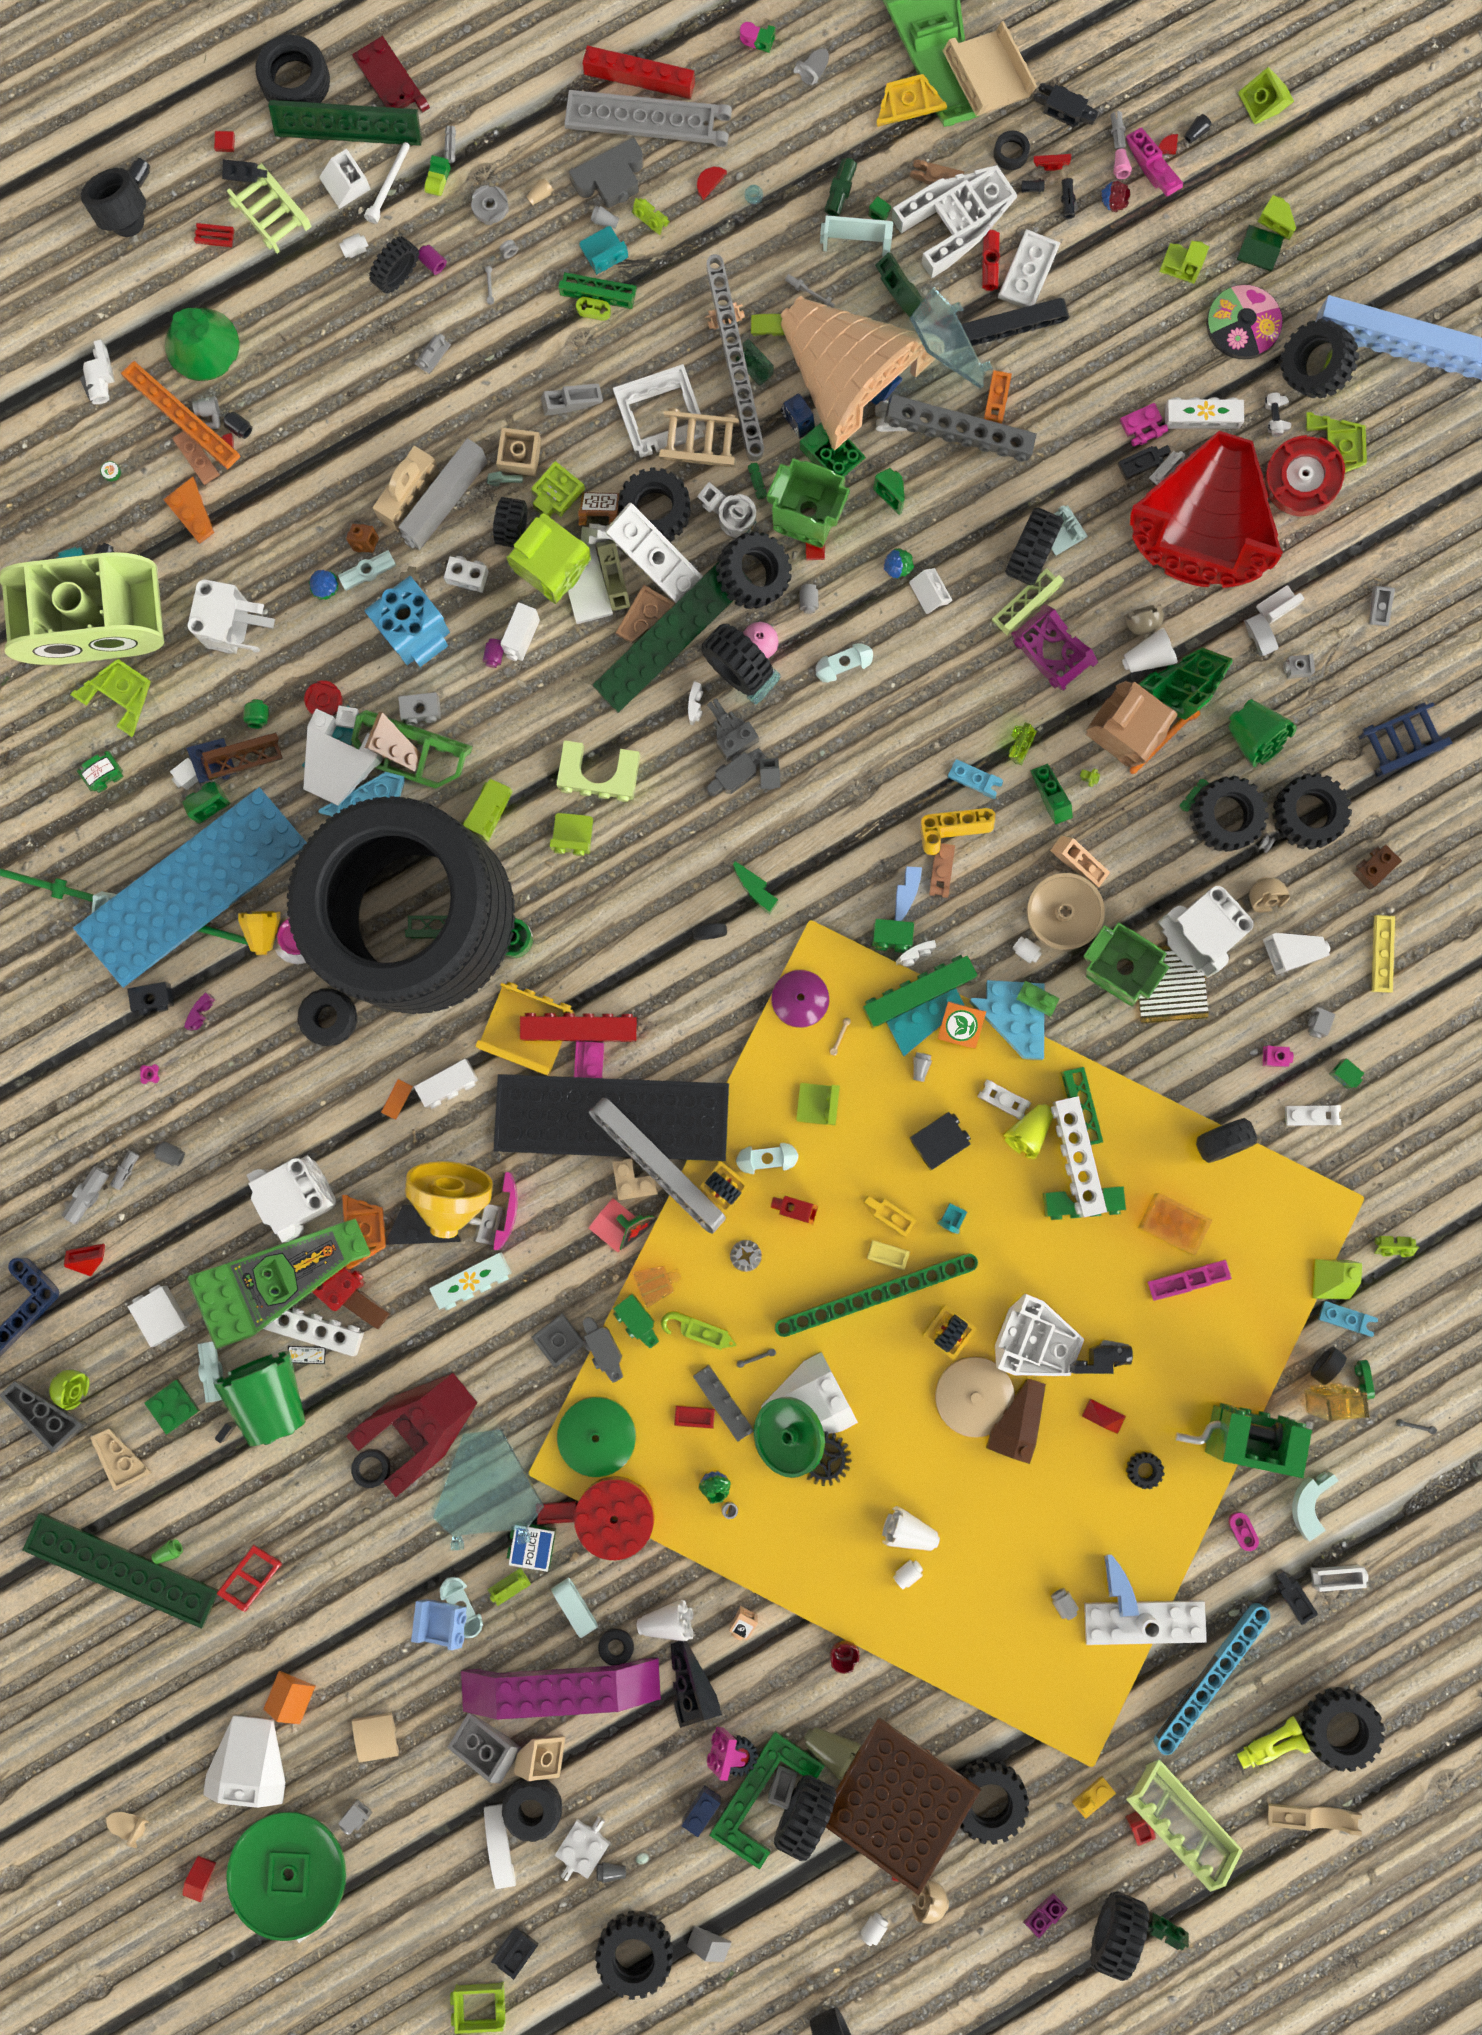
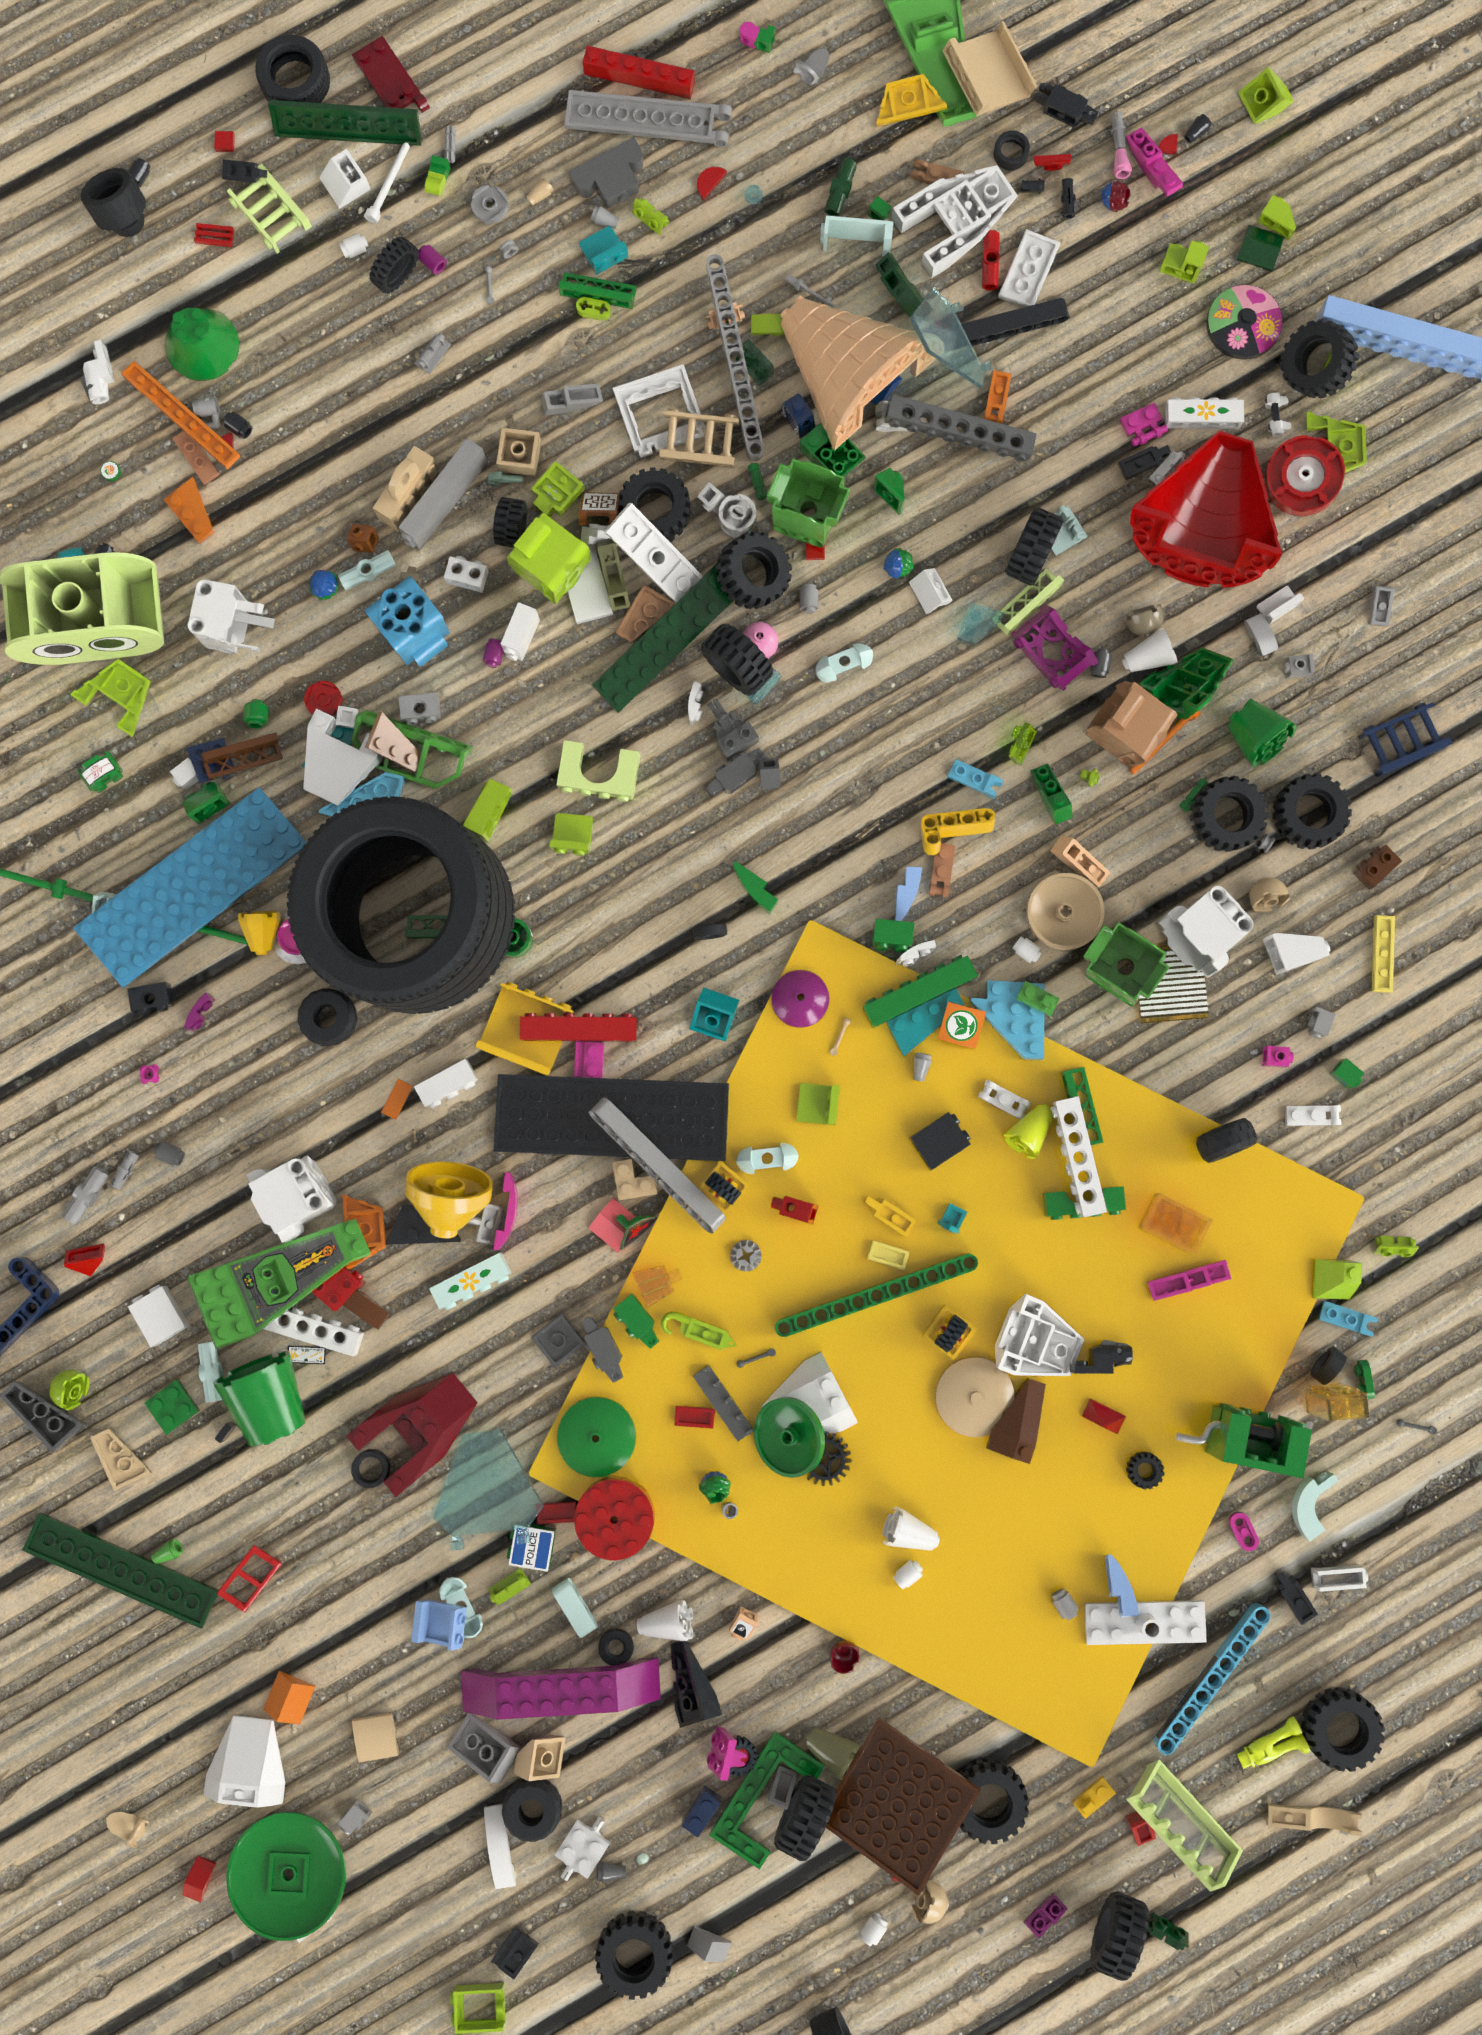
(714, 1014): none -> teal slope
(978, 623): none -> clear light blue wing
(1102, 668): none -> dark grey brick

